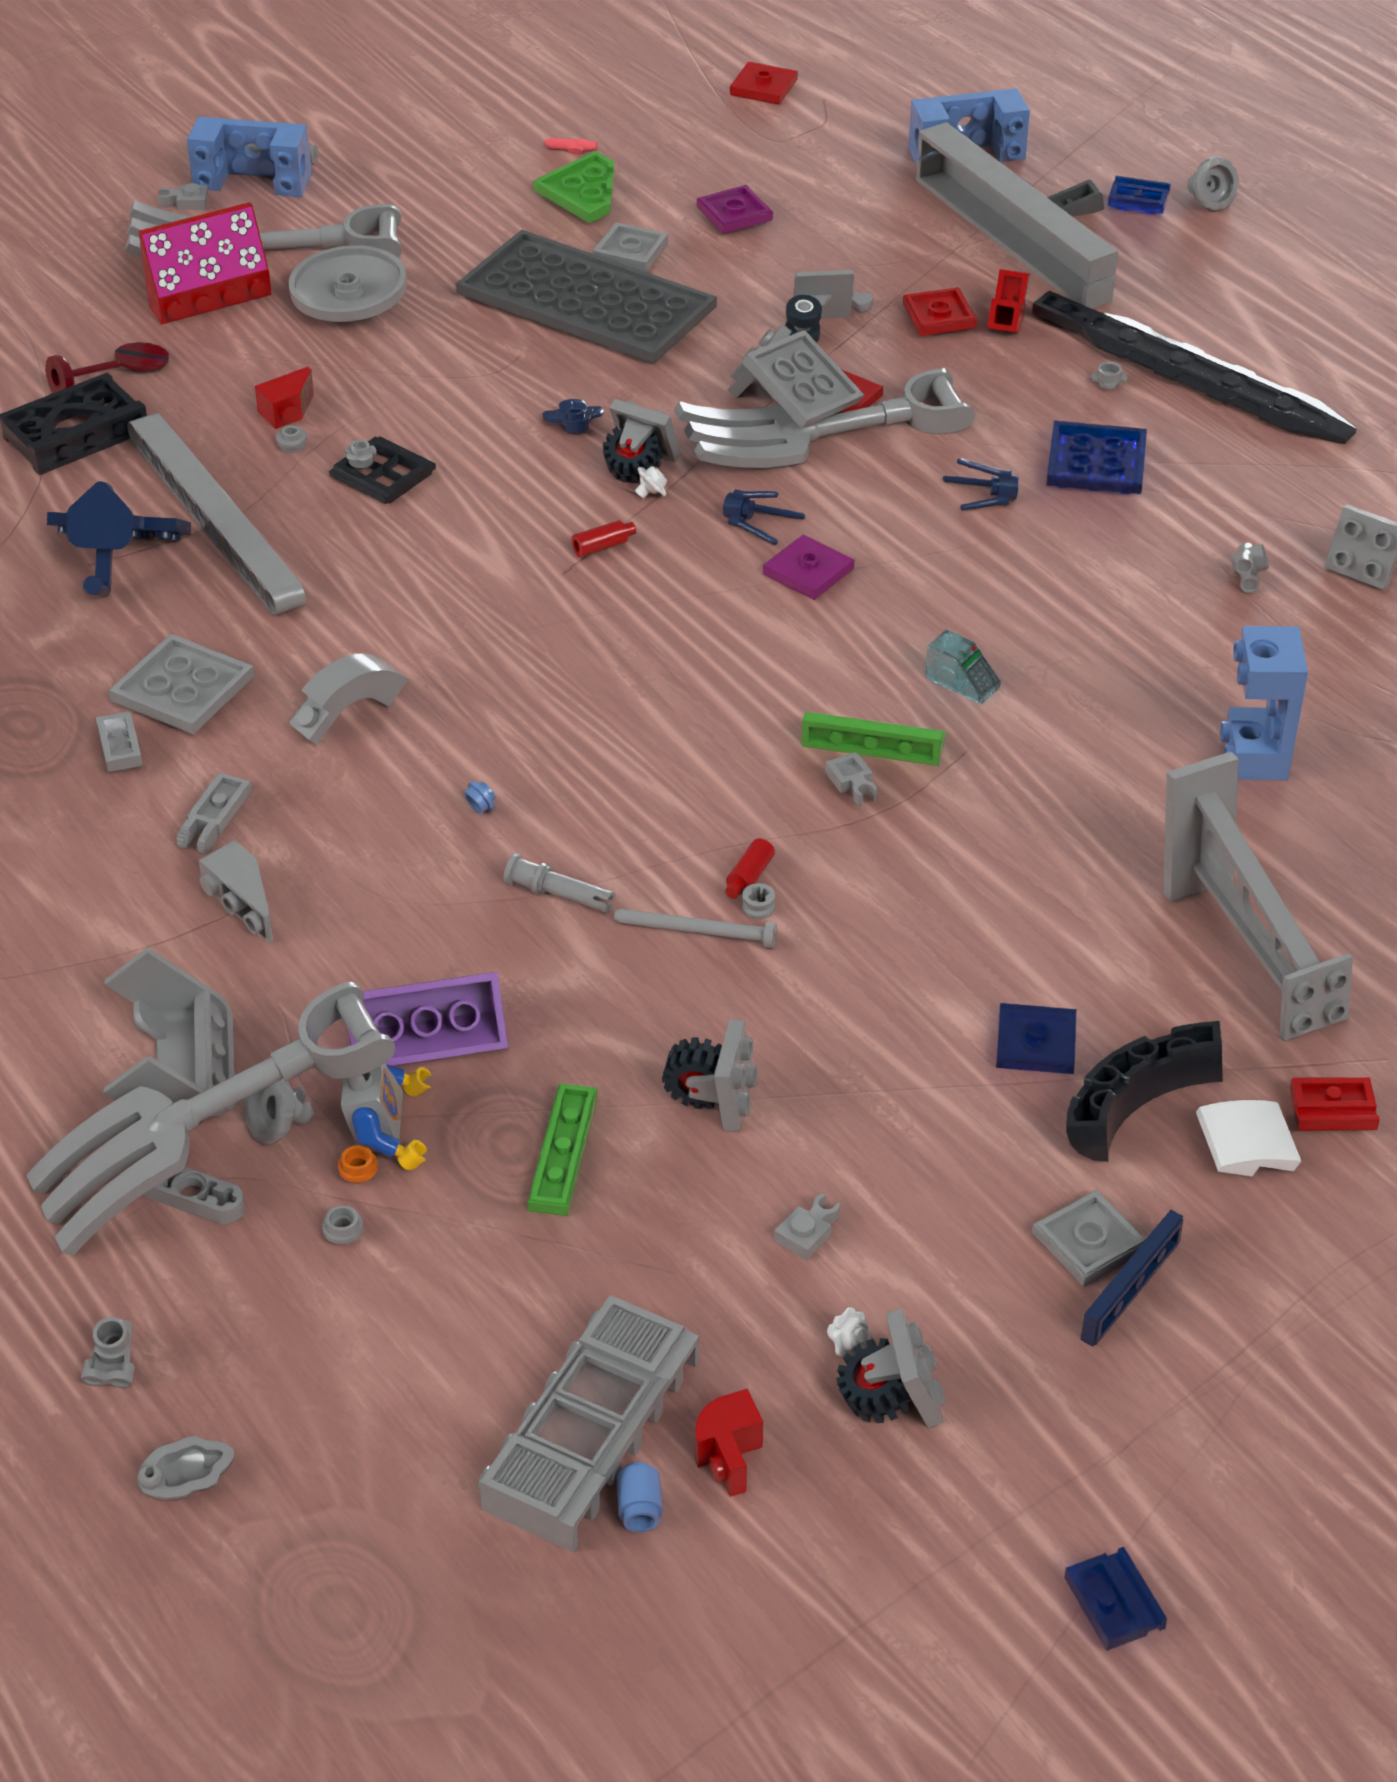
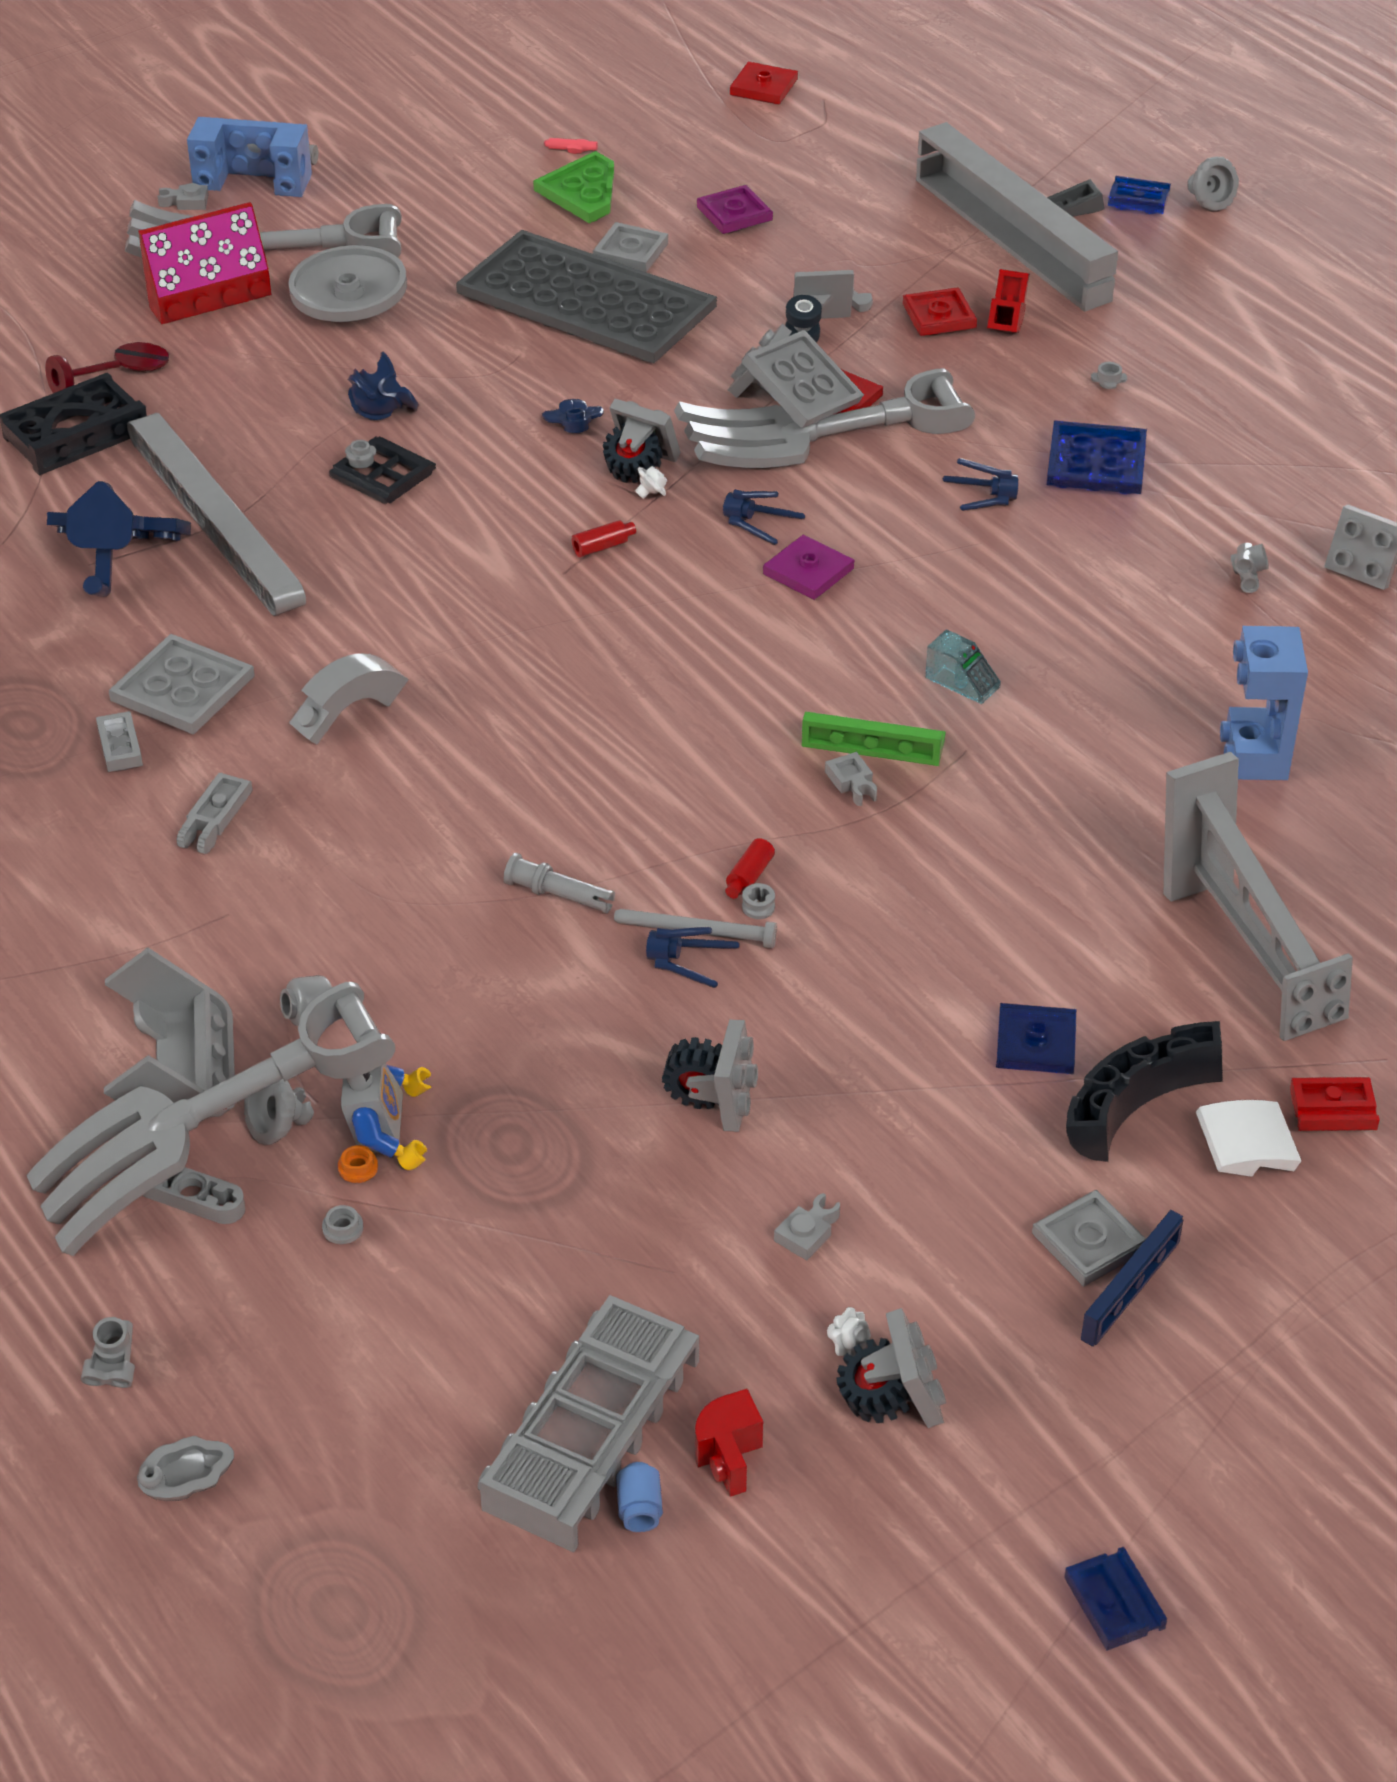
(235, 880): light grey slope -> none
(285, 397): red slope -> none
(291, 439): light grey plate -> none
(300, 993): none -> light grey head
(379, 393): none -> dark blue helmet
(439, 1017): medium lavender slope -> none
(480, 797): medium blue plate -> none
(563, 1149): bright green tile -> none
(666, 945): none -> dark blue plant
(996, 120): medium blue plate -> none
(1193, 367): black plate -> none

